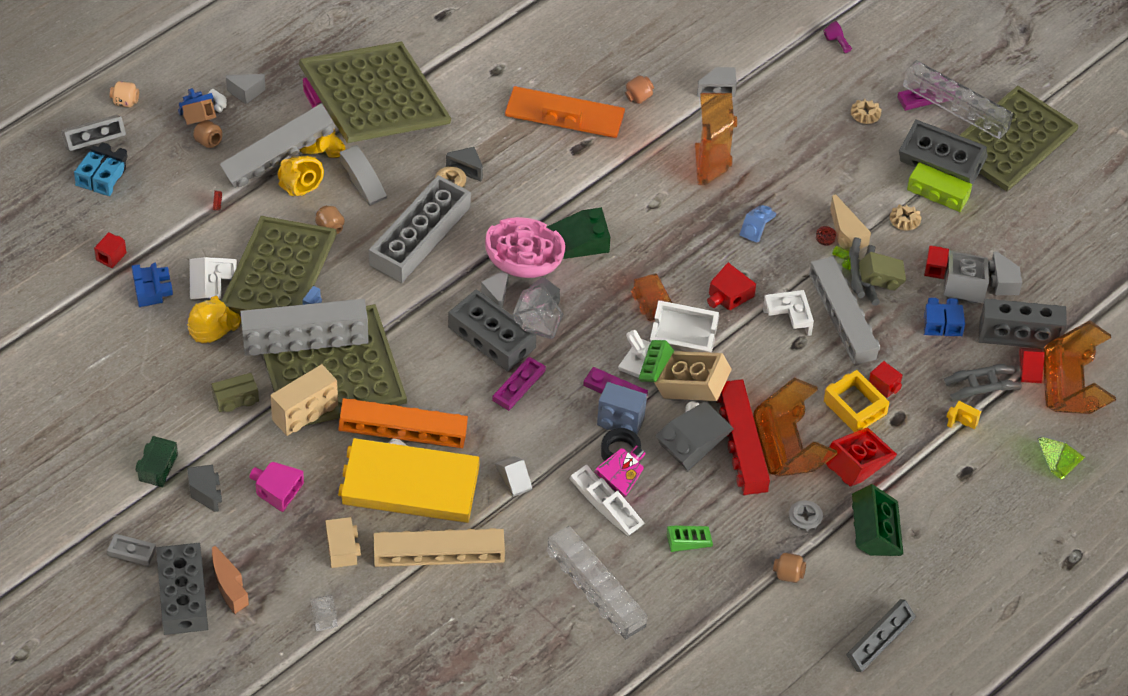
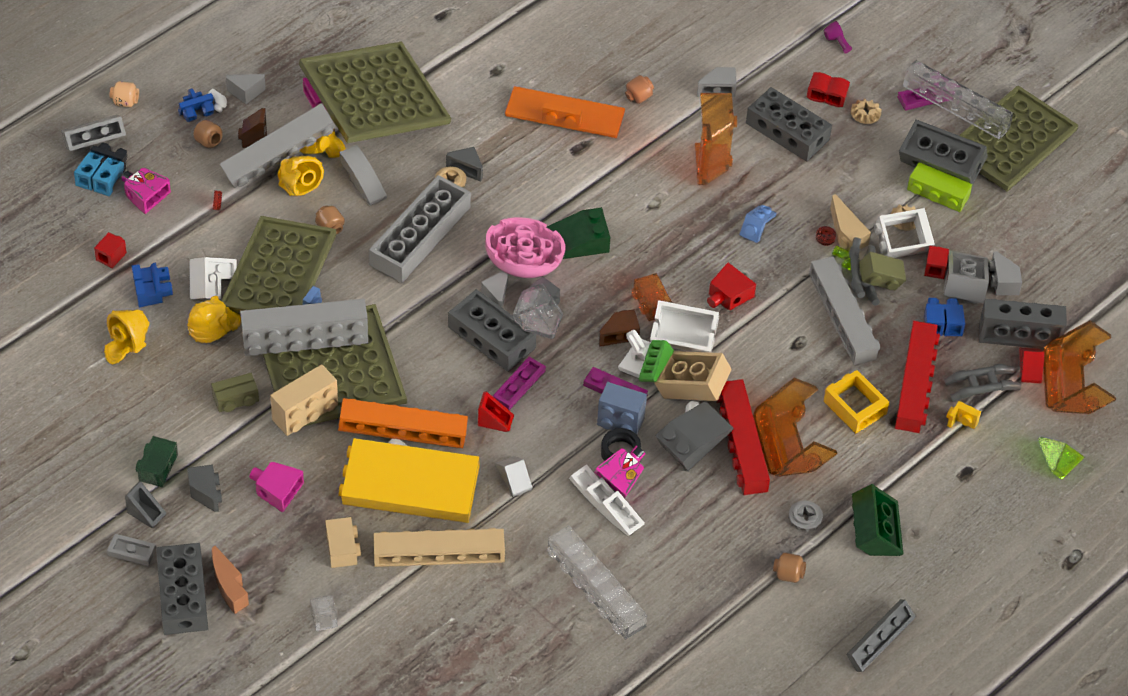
(128, 334): none -> yellow head
(143, 505): none -> dark grey slope
(145, 188): none -> dark pink torso
(199, 111): medium nougat brick -> none
(253, 128): none -> reddish brown slope
(493, 414): none -> red slope
(617, 327): none -> reddish brown slope
(685, 544): bright green slope -> none
(788, 124): none -> dark grey brick
(794, 304): white panel -> none
(828, 89): none -> red brick
(859, 456): red slope -> none
(886, 379): red brick -> none
(916, 377): none -> red brick
(922, 227): none -> white window

